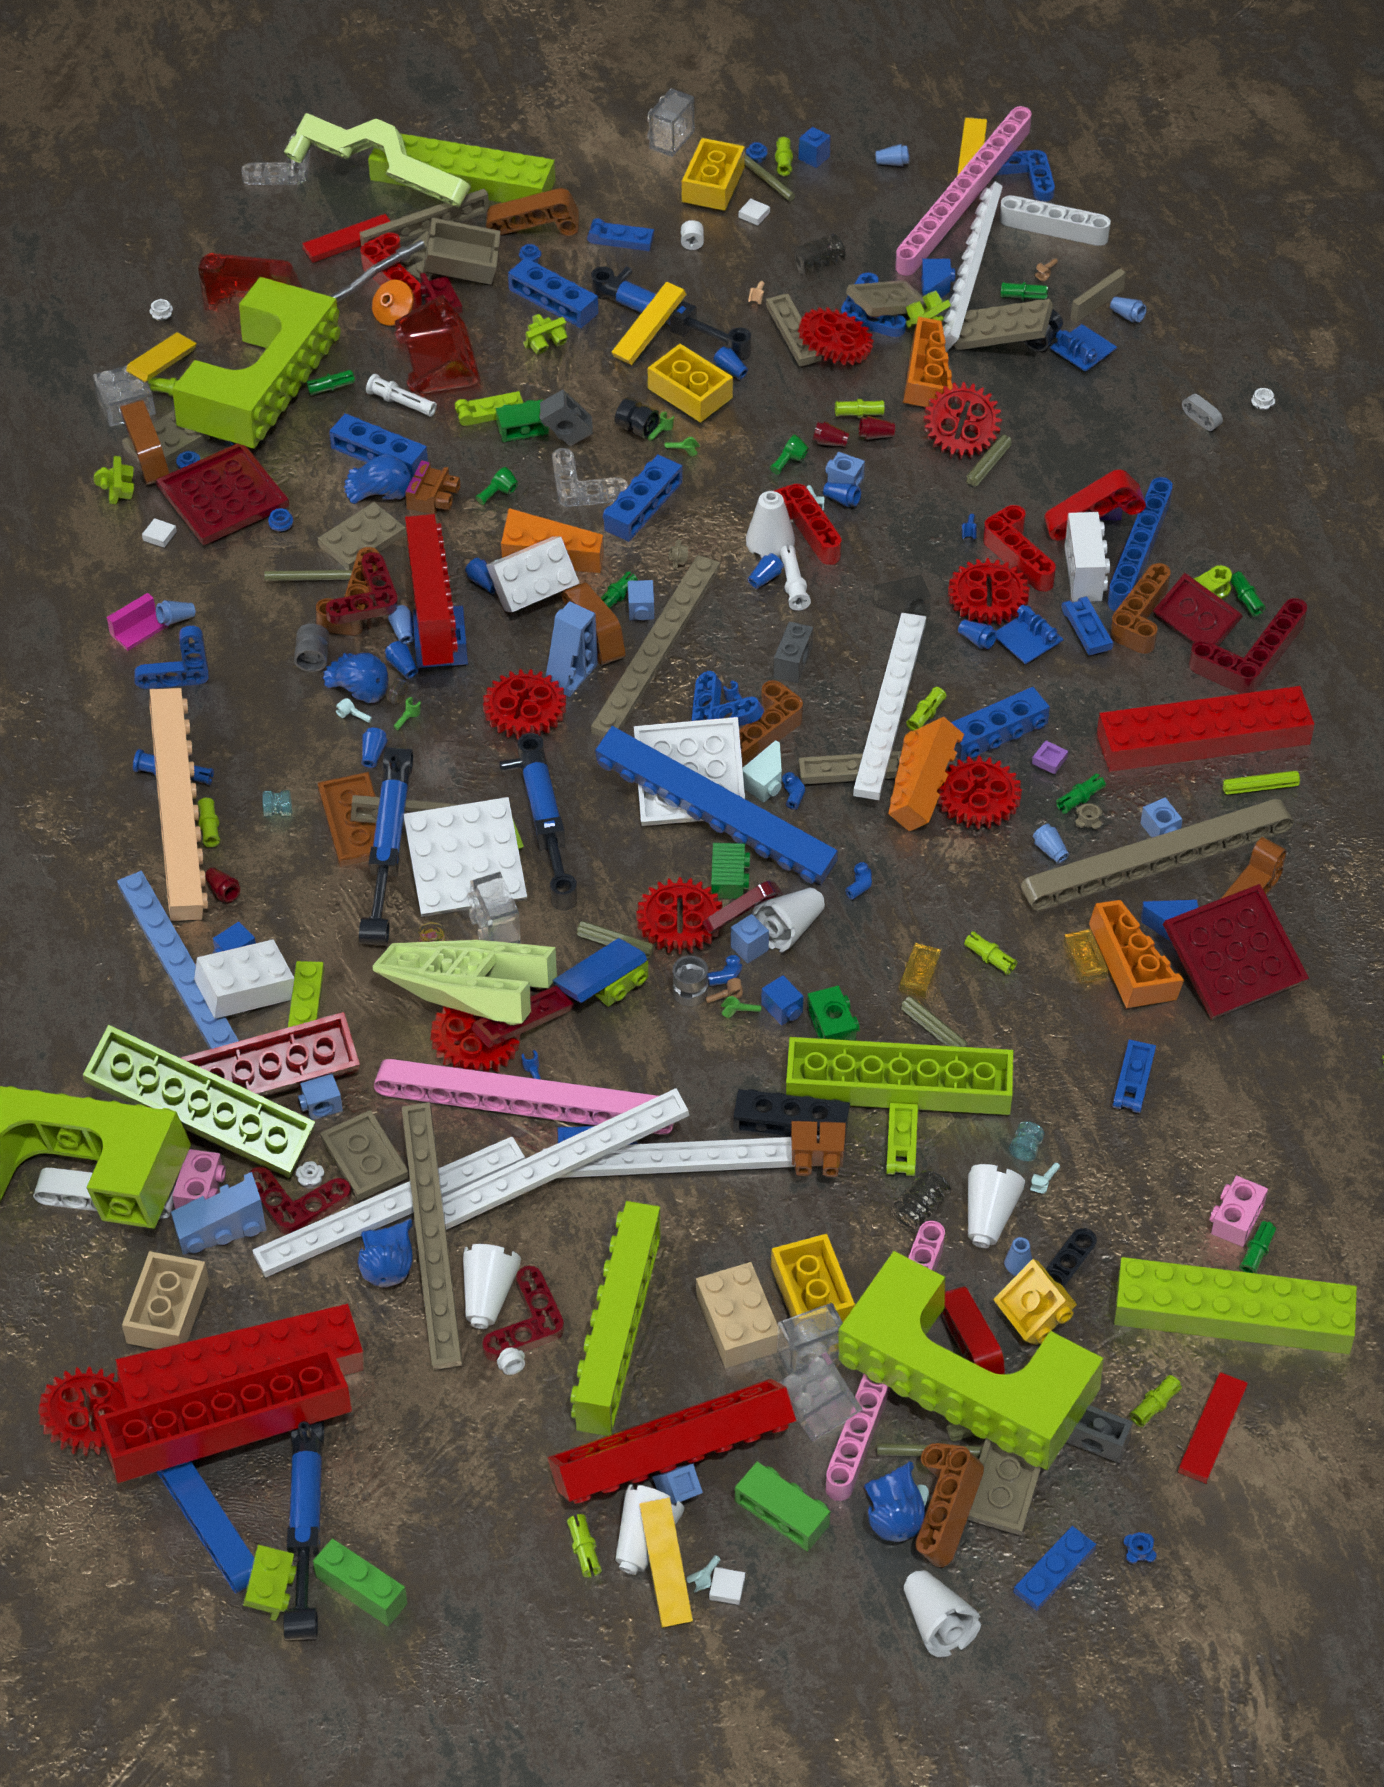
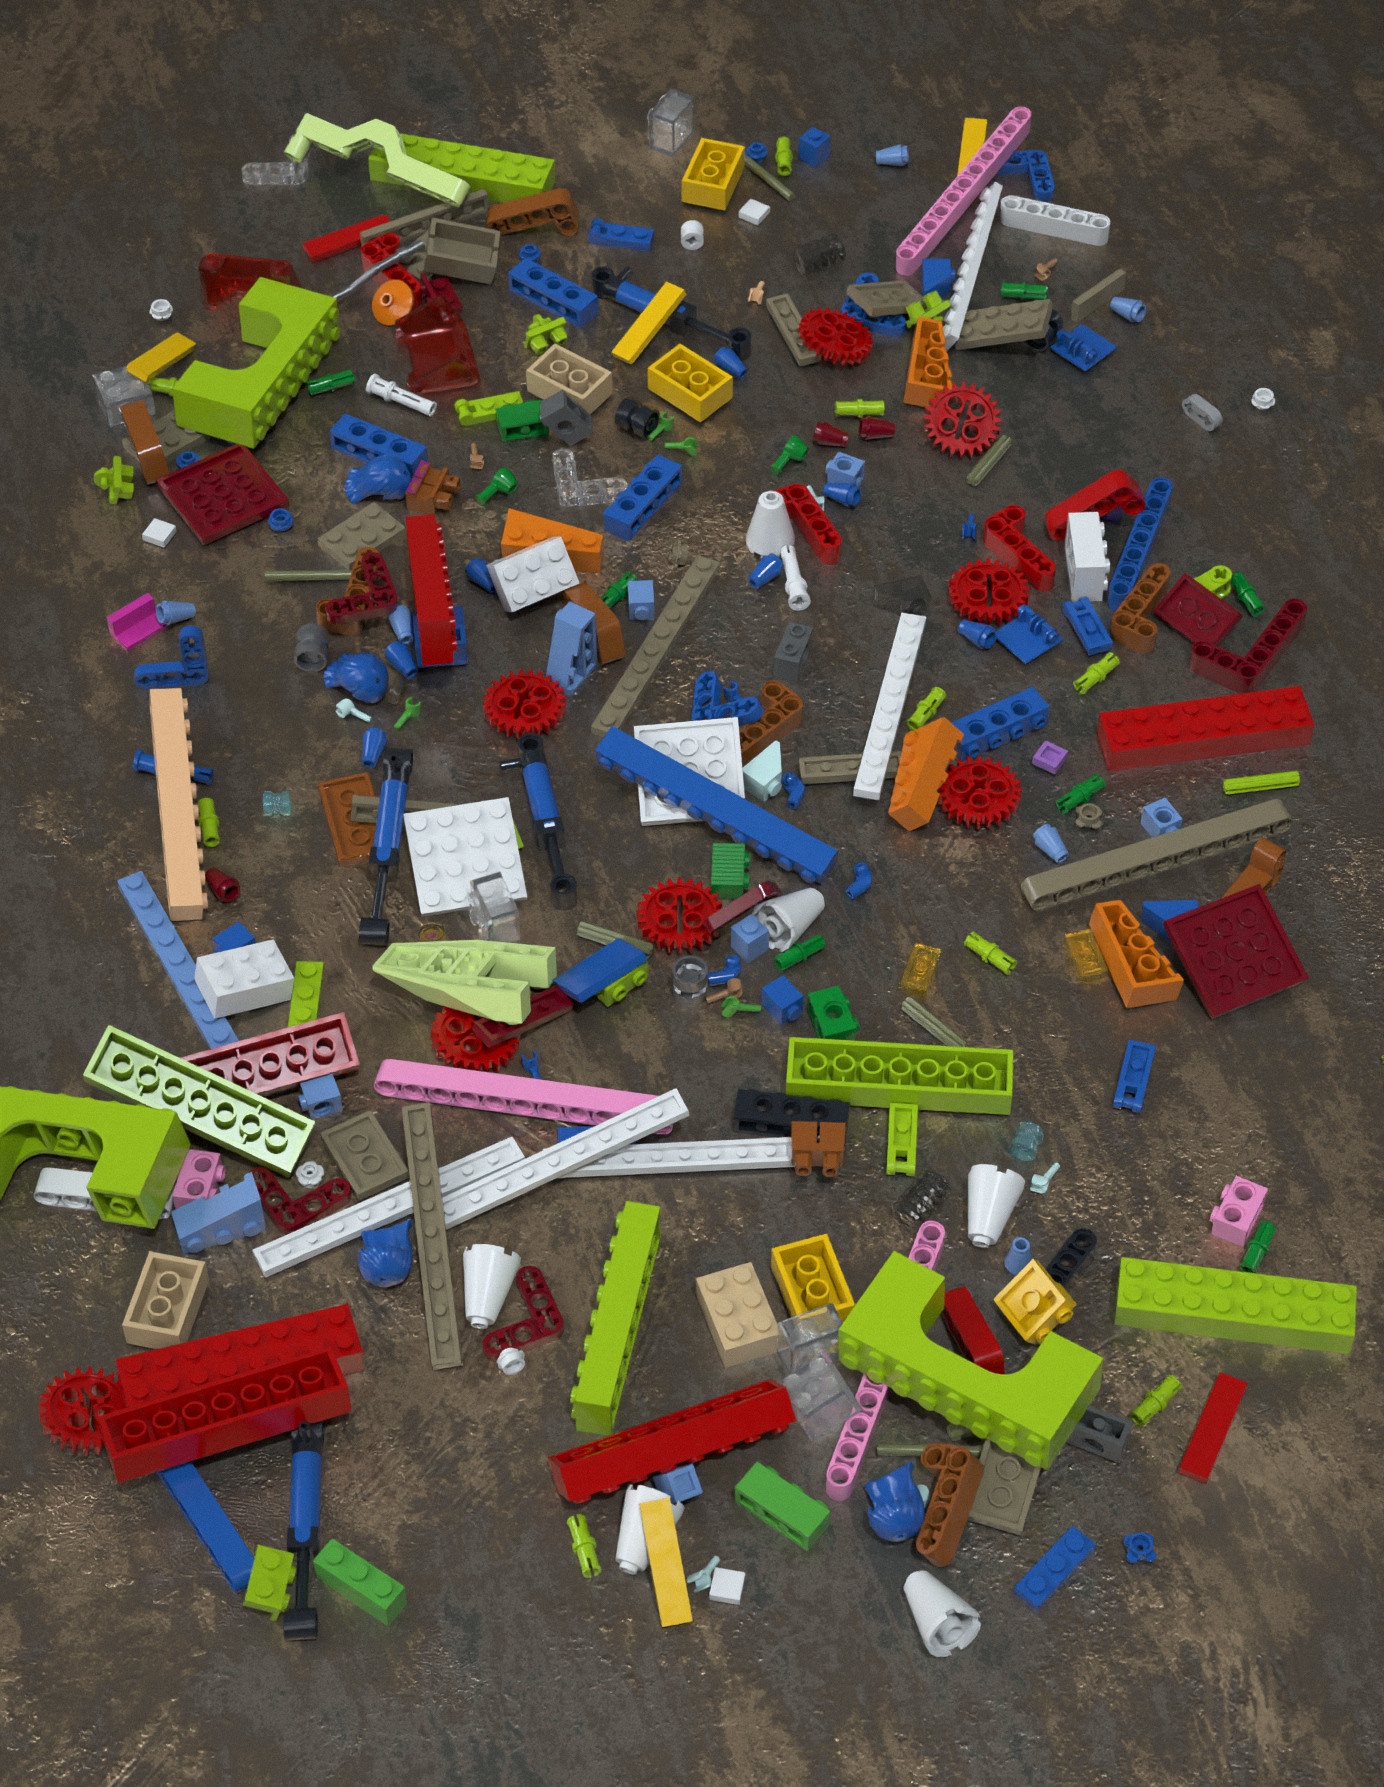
(477, 461): none -> medium nougat hand
(567, 371): none -> tan brick
(799, 952): none -> green axle
(1096, 673): none -> lime pin

